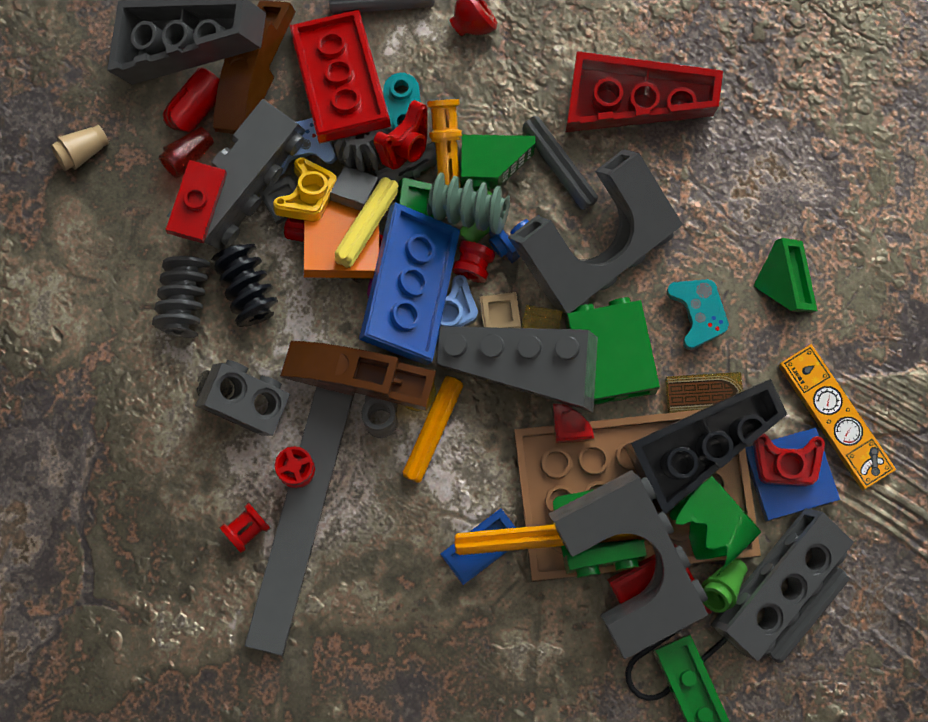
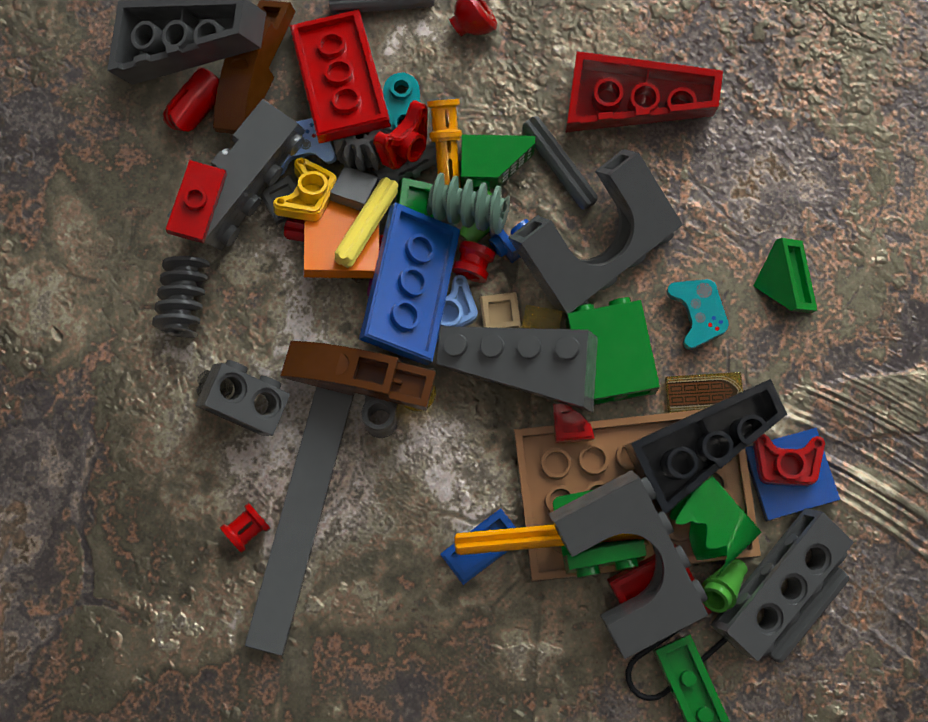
(78, 147): tan cone -> none
(189, 147): clear red cone -> none
(243, 284): black piece -> none
(292, 460): red wheel -> none
(432, 429): light orange axle -> none
(837, 417): light orange tile -> none

